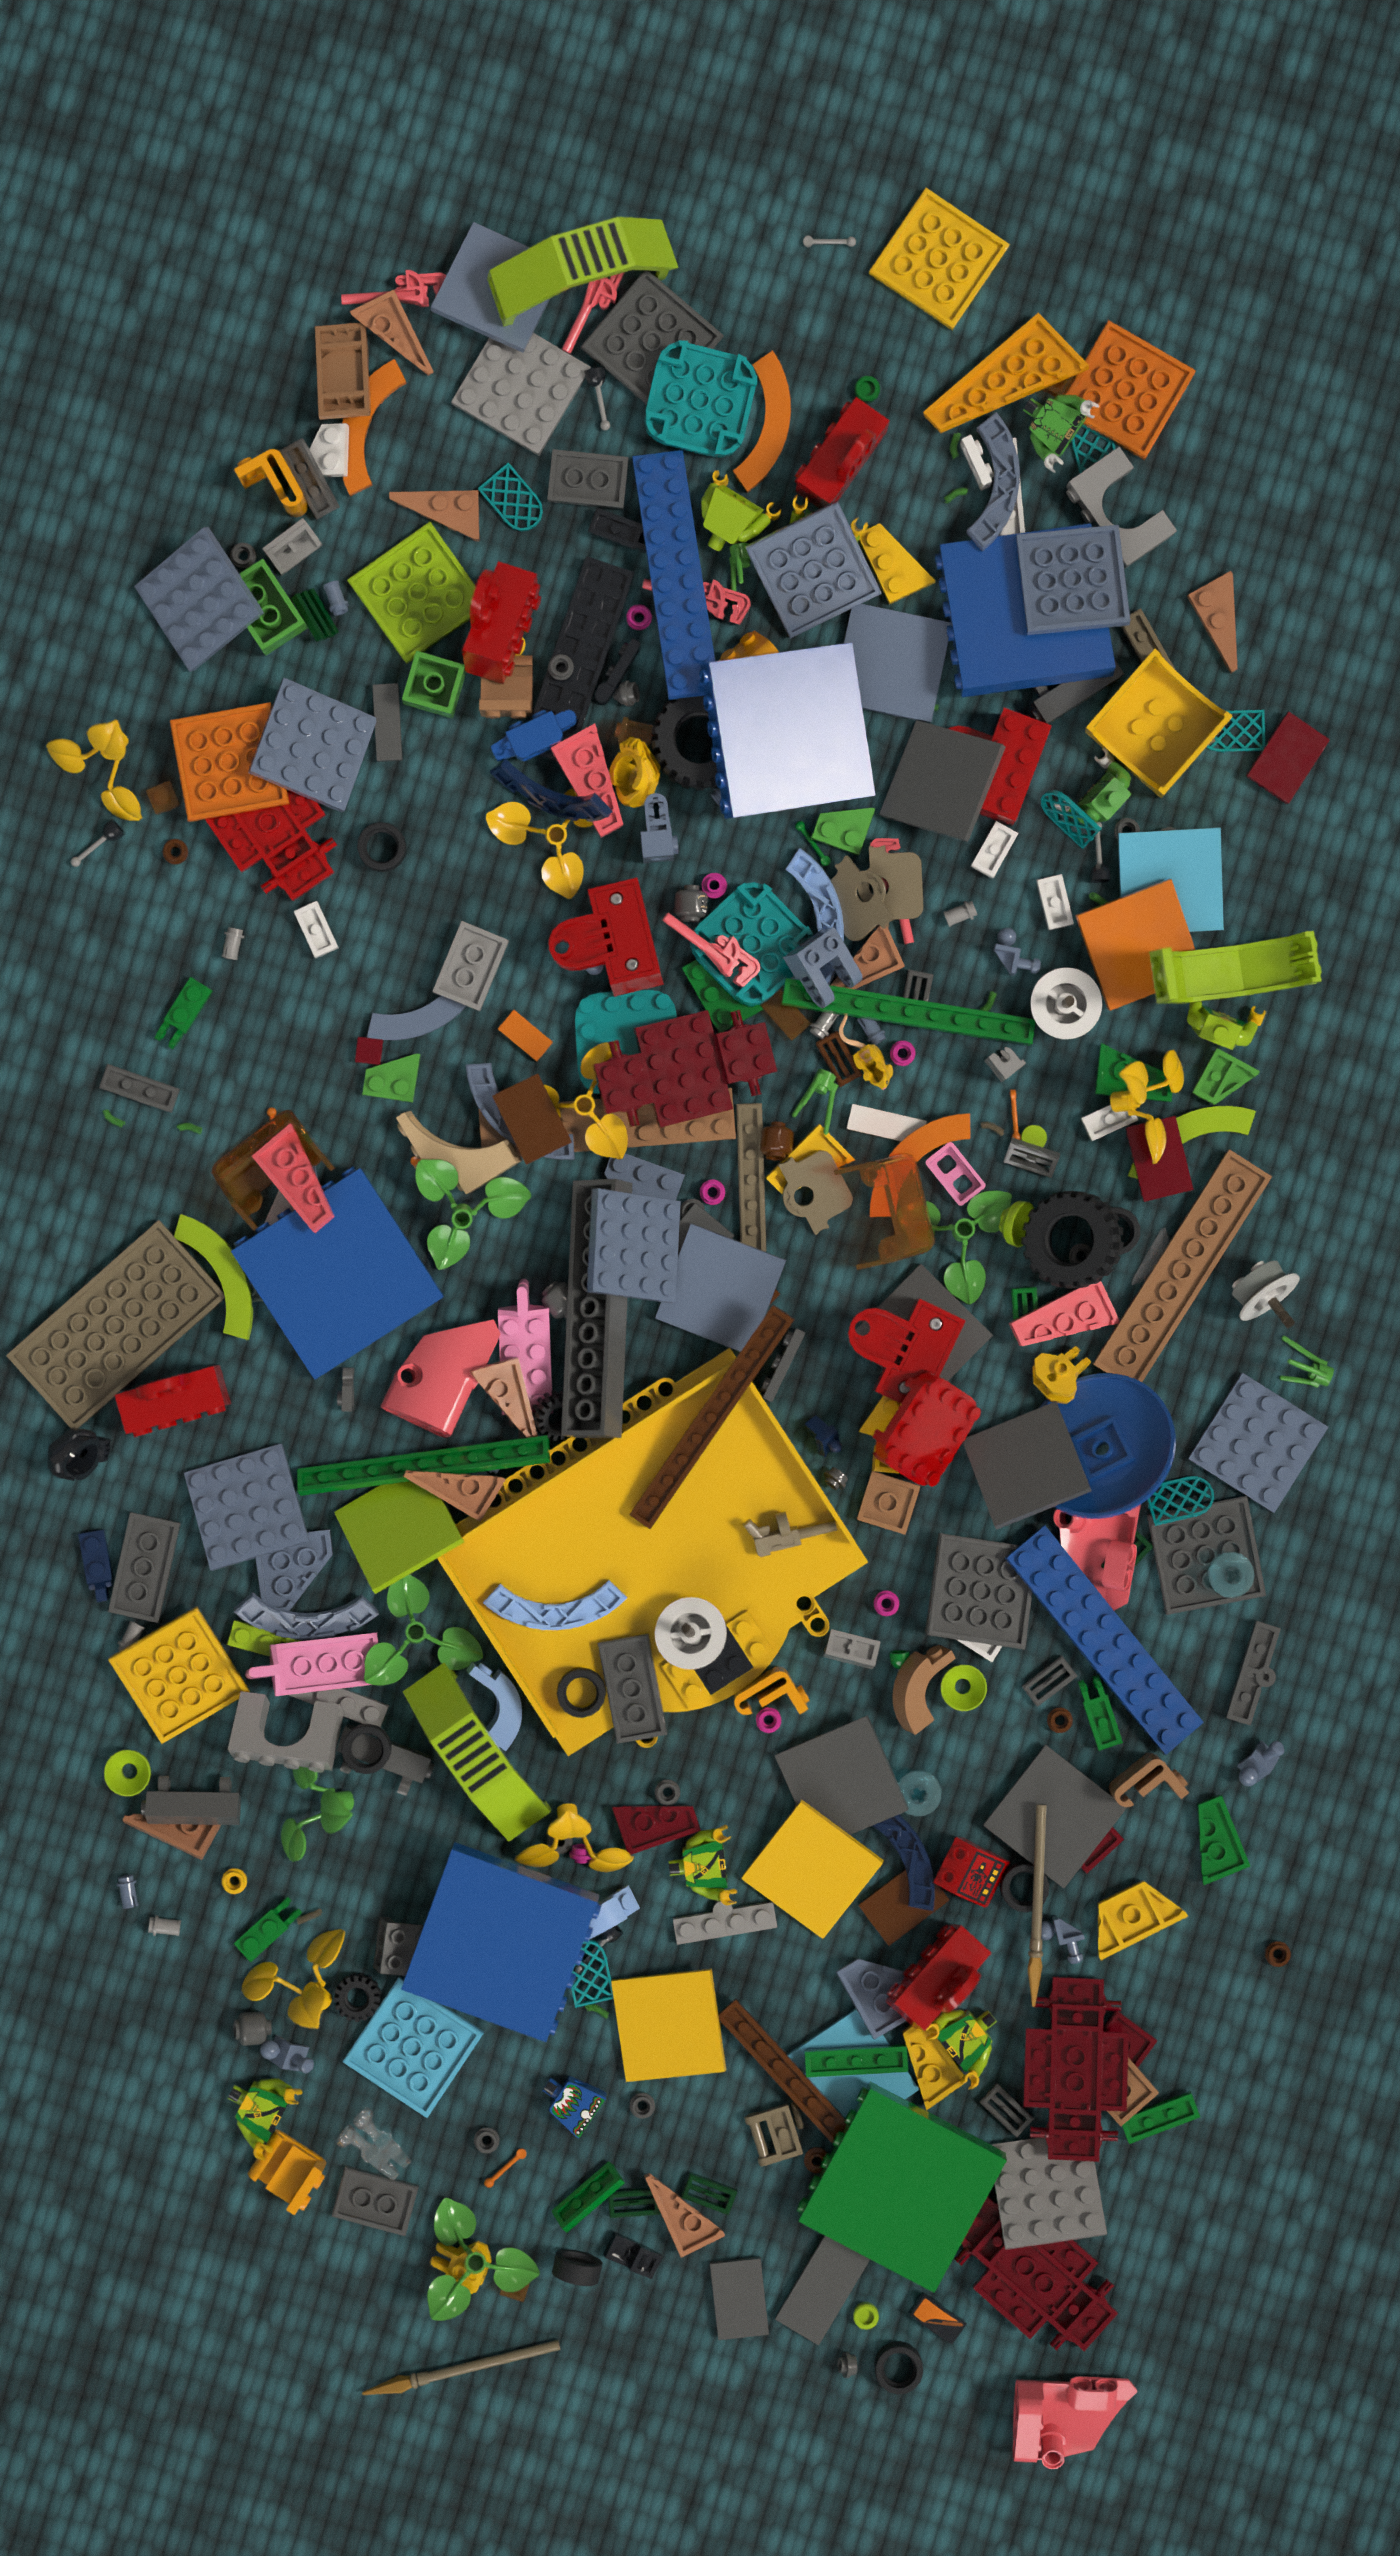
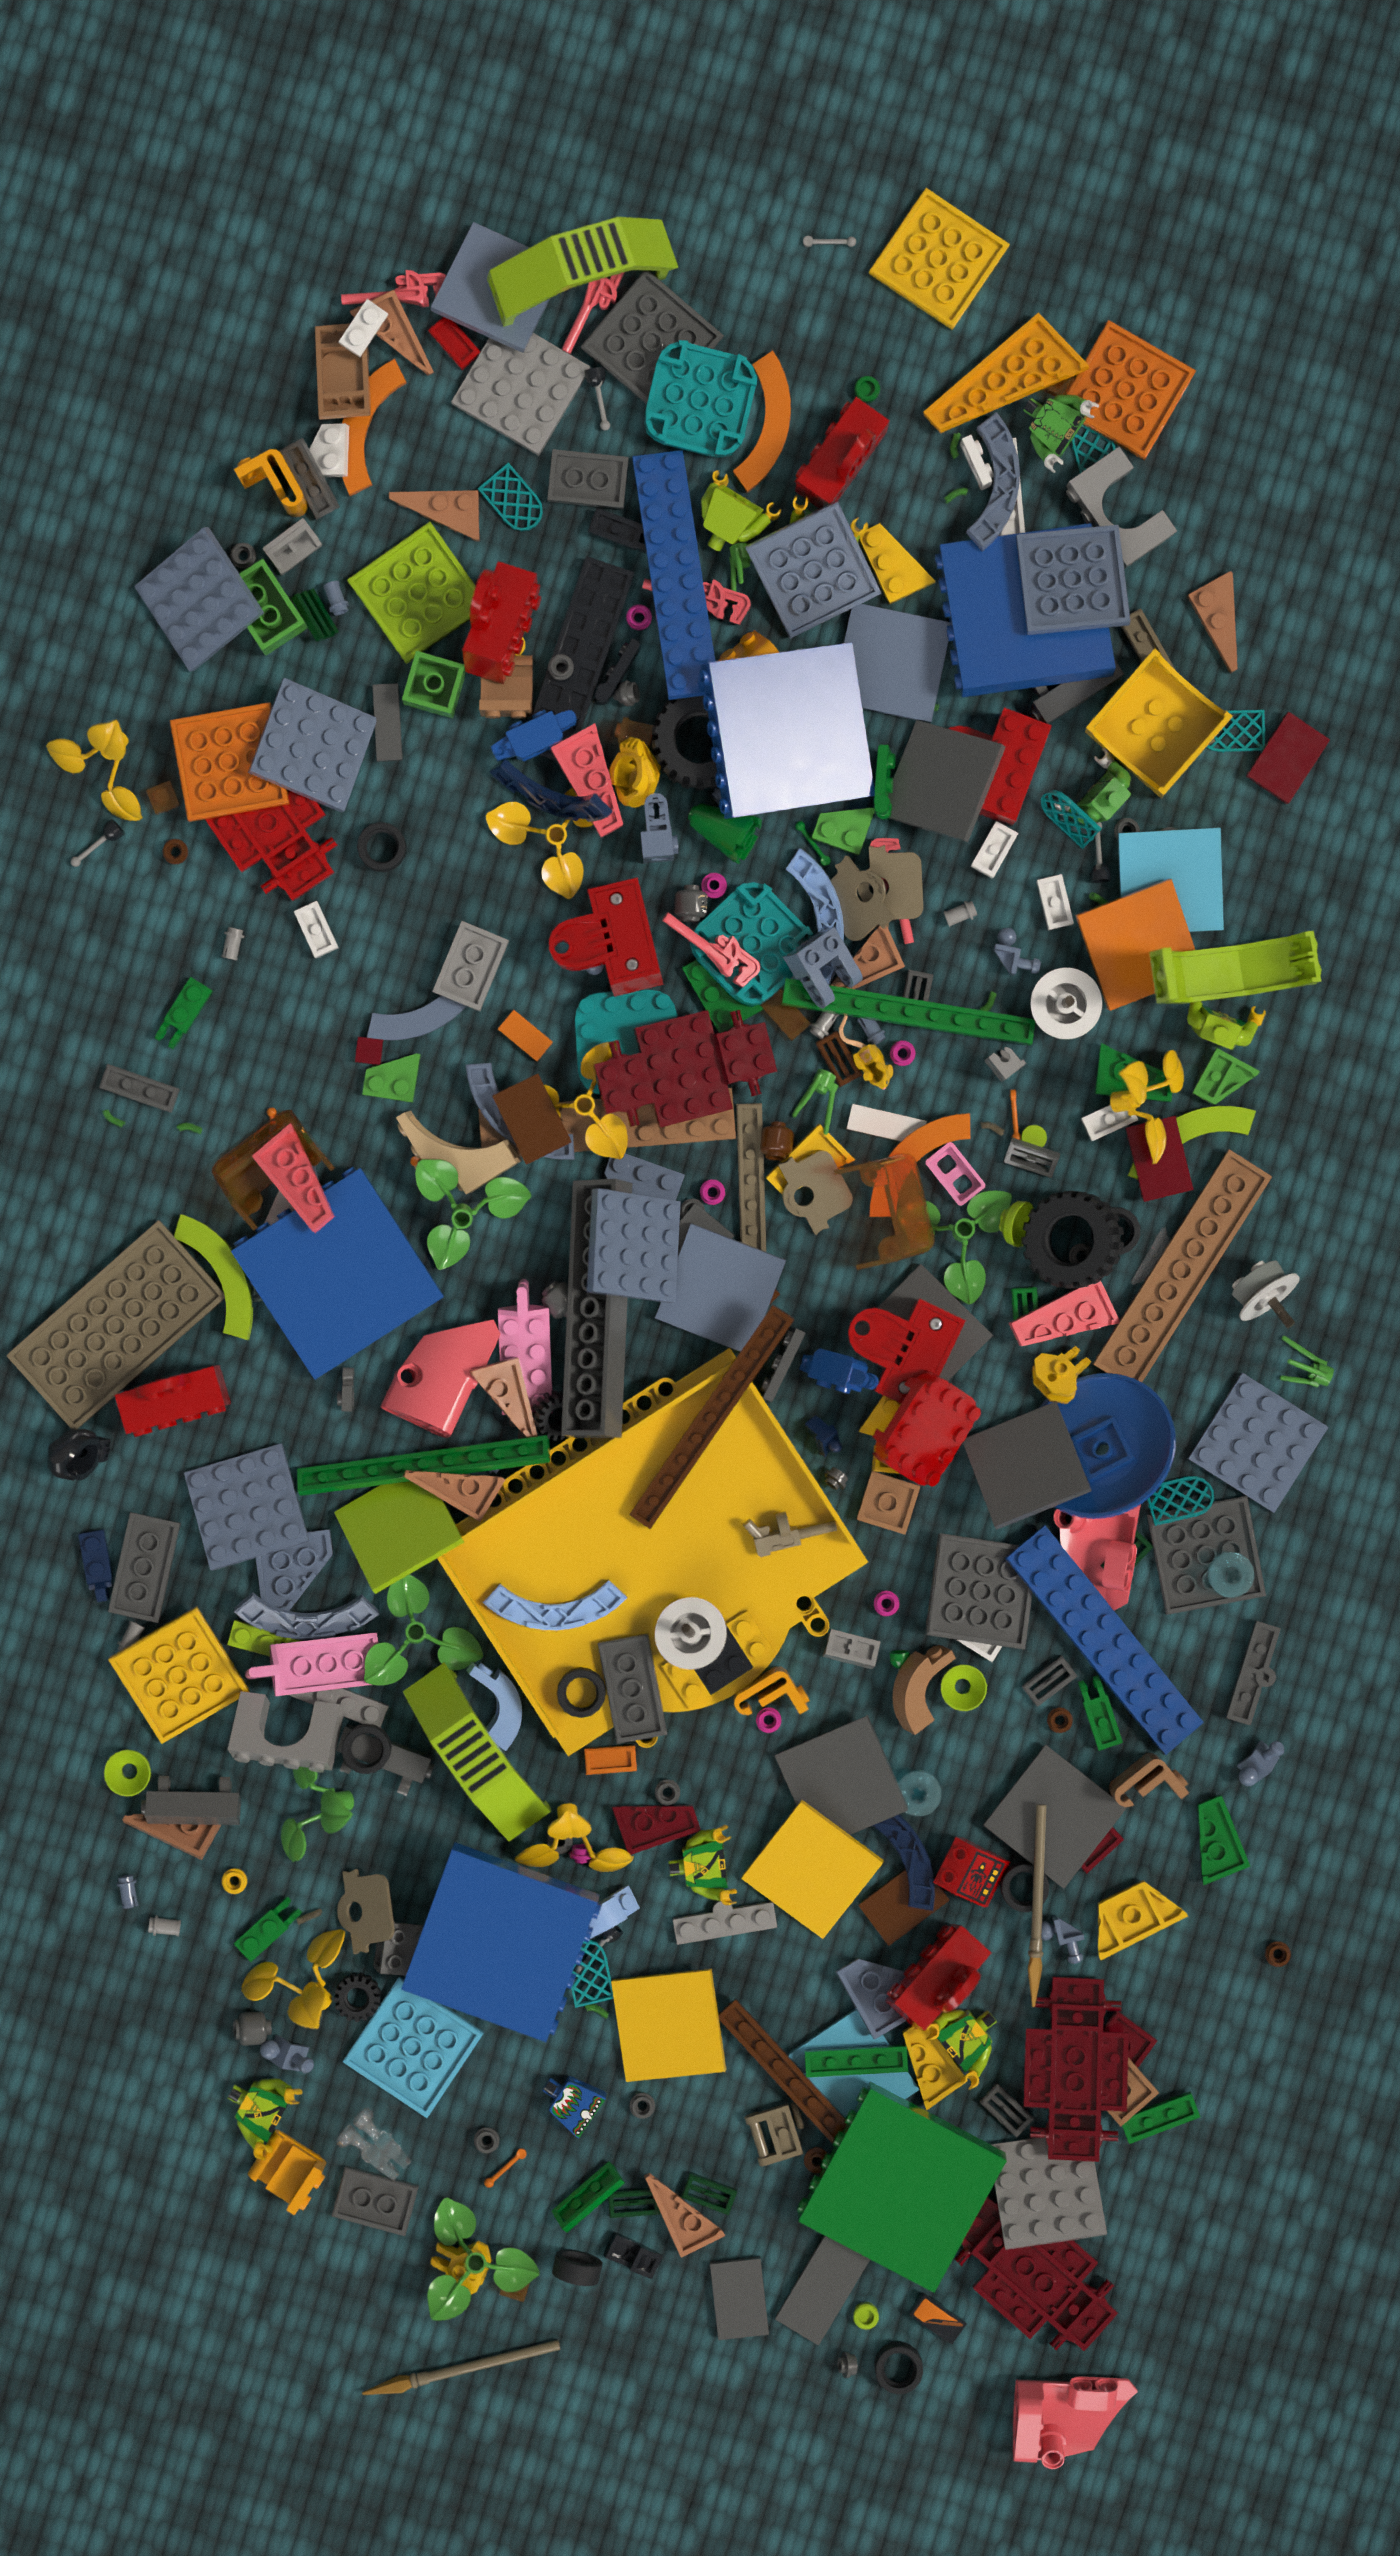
(363, 328): none -> white plate
(377, 1917): none -> dark tan piece
(454, 342): none -> red tile
(610, 1759): none -> orange tile
(730, 836): none -> green cone
(838, 1370): none -> blue hinge
(883, 782): none -> green hinge

